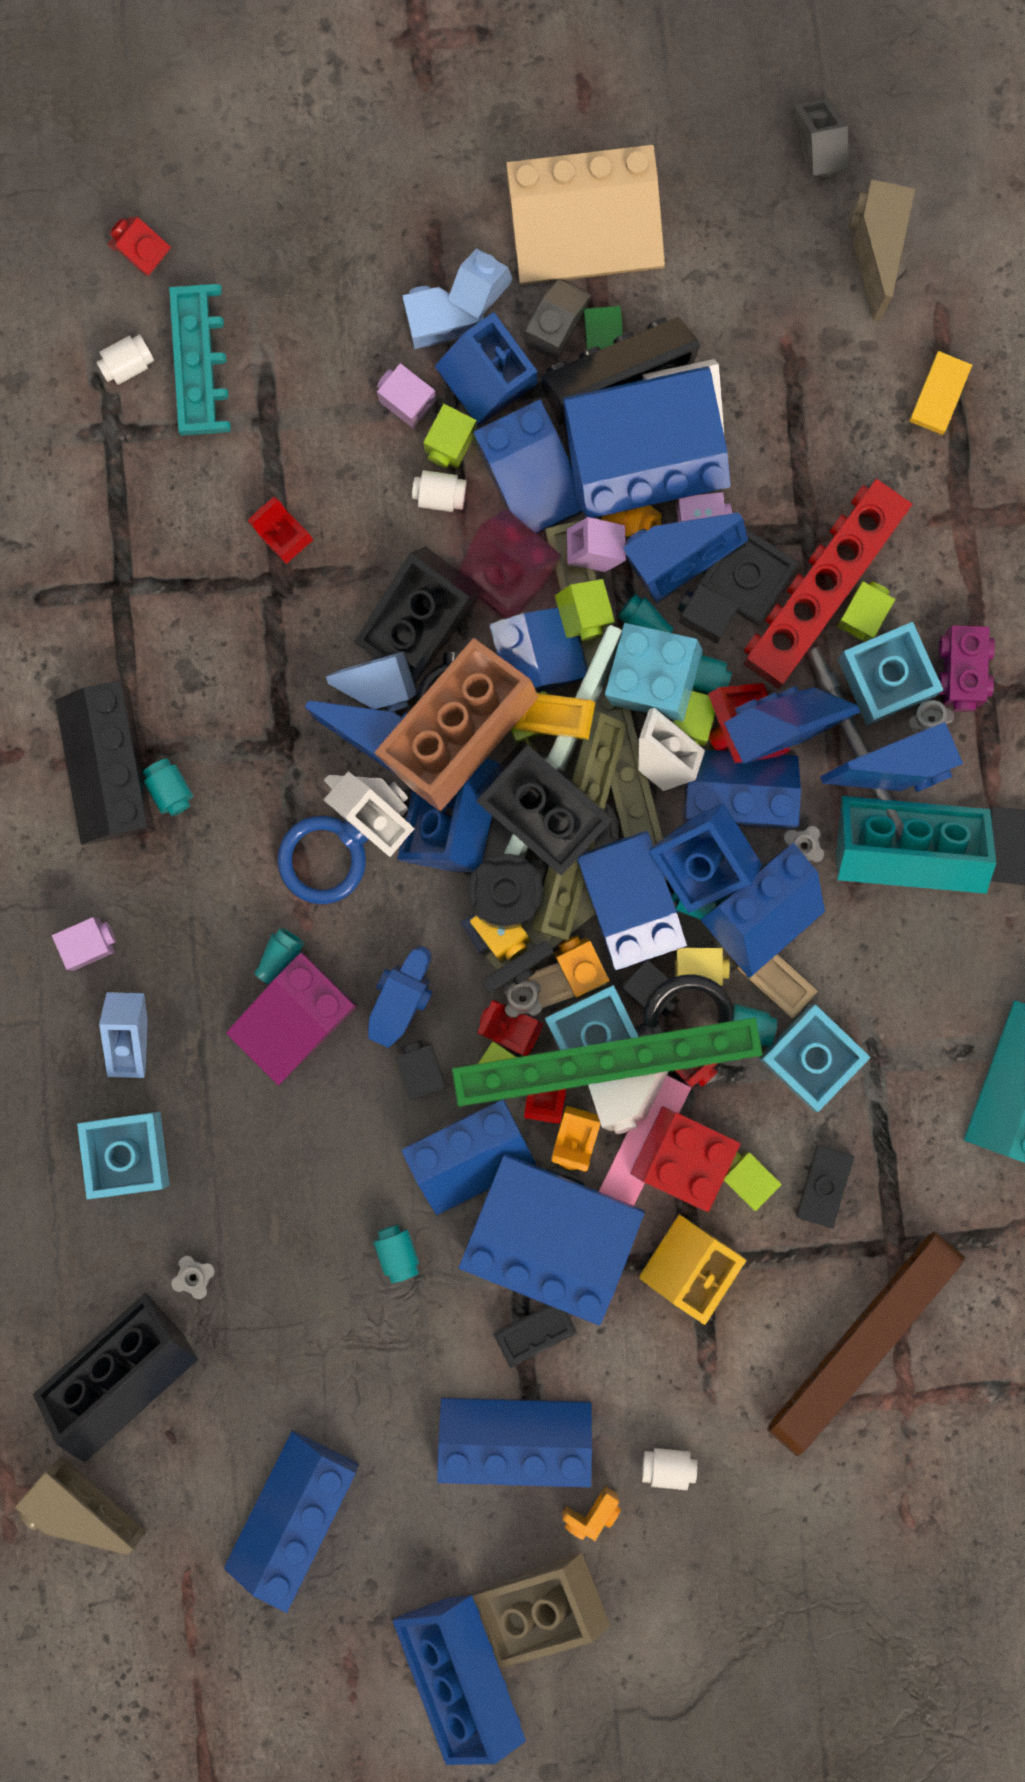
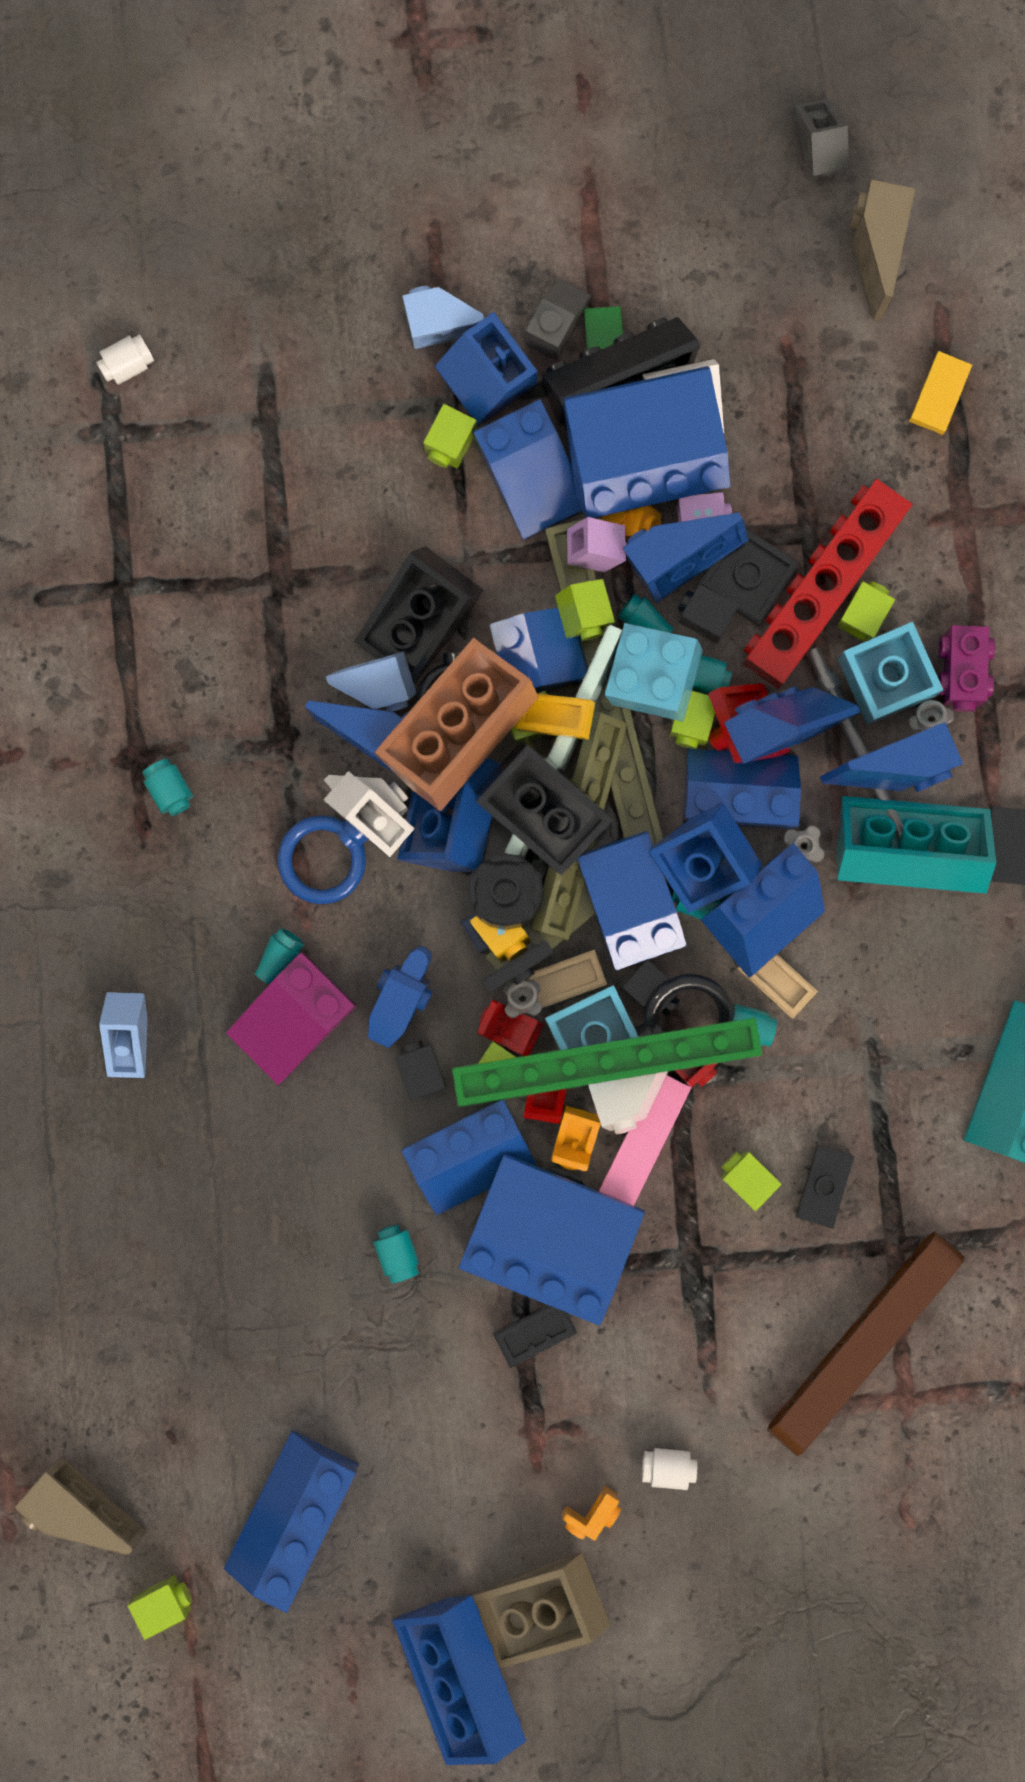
(84, 943): lavender brick -> none
(104, 763): black slope -> none
(114, 1378): black slope -> none
(123, 1155): medium azure brick -> none
(138, 244): red bracket -> none
(160, 1606): none -> lime brick
(195, 359): teal hinge -> none
(201, 1270): light grey plate -> none
(280, 530): red bracket -> none
(405, 395): lavender brick -> none
(439, 491): white brick -> none
(479, 283): light blue slope -> none
(508, 563): clear pink slope -> none
(515, 1442): blue slope -> none
(580, 965): light orange bracket -> none
(586, 214): tan slope -> none
(667, 753): white slope -> none
(685, 1159): red brick -> none
(692, 1269): yellow slope -> none
(704, 962): light yellow brick -> none
(814, 1057): medium azure brick -> none

